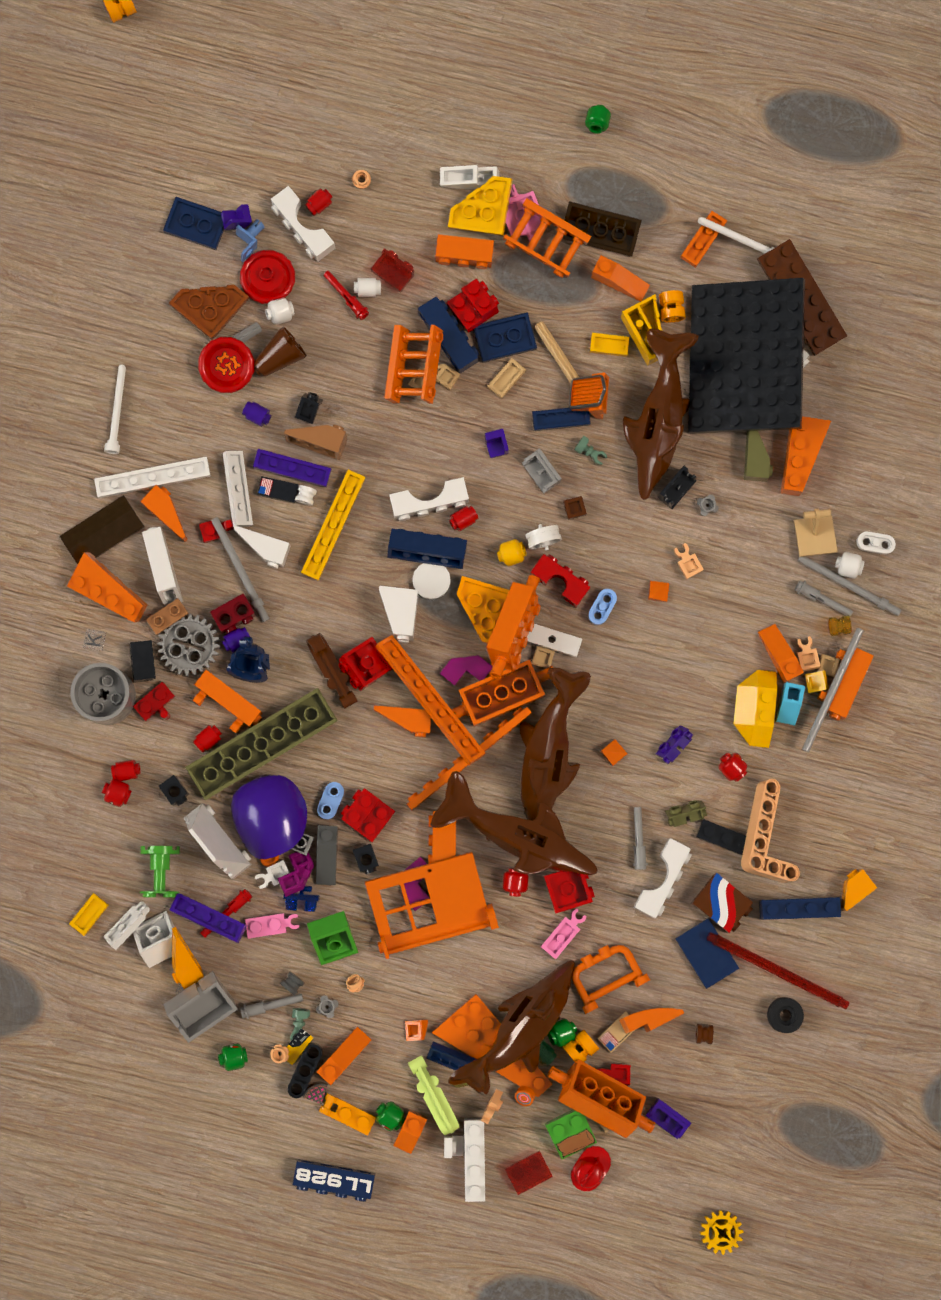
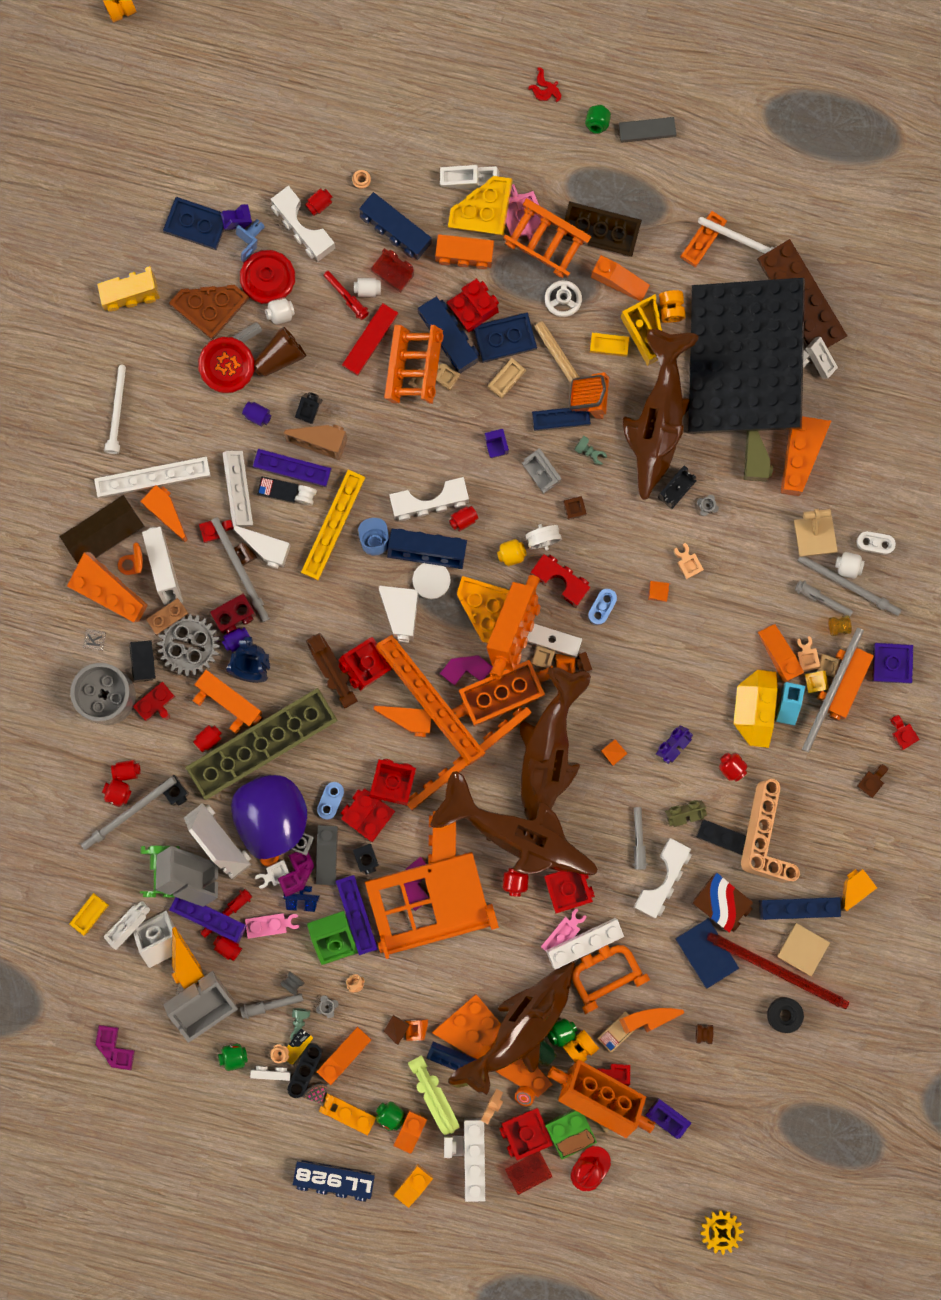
(99, 835): none -> light grey bar
(106, 1043): none -> magenta tile
(129, 291): none -> yellow wedge
(136, 558): none -> orange piece
(186, 876): none -> light grey piece
(227, 948): none -> red brick
(244, 553): none -> reddish brown slope
(279, 1073): none -> white plate
(356, 915): none -> dark purple plate
(370, 339): none -> red tile
(374, 536): none -> medium blue cap
(393, 781): none -> red plate
(395, 226): none -> dark blue brick
(396, 1029): none -> reddish brown slope
(413, 1186): none -> light orange slope
(525, 1134): none -> red plate
(551, 89): none -> red piece
(565, 662): none -> orange slope
(566, 292): none -> white piece
(583, 662): none -> reddish brown plate
(585, 943): none -> white plate
(647, 129): none -> dark grey tile
(803, 949): none -> tan tile
(821, 358): none -> white plate
(871, 782): none -> reddish brown plate
(892, 663): none -> dark purple plate
(905, 734): none -> red plate

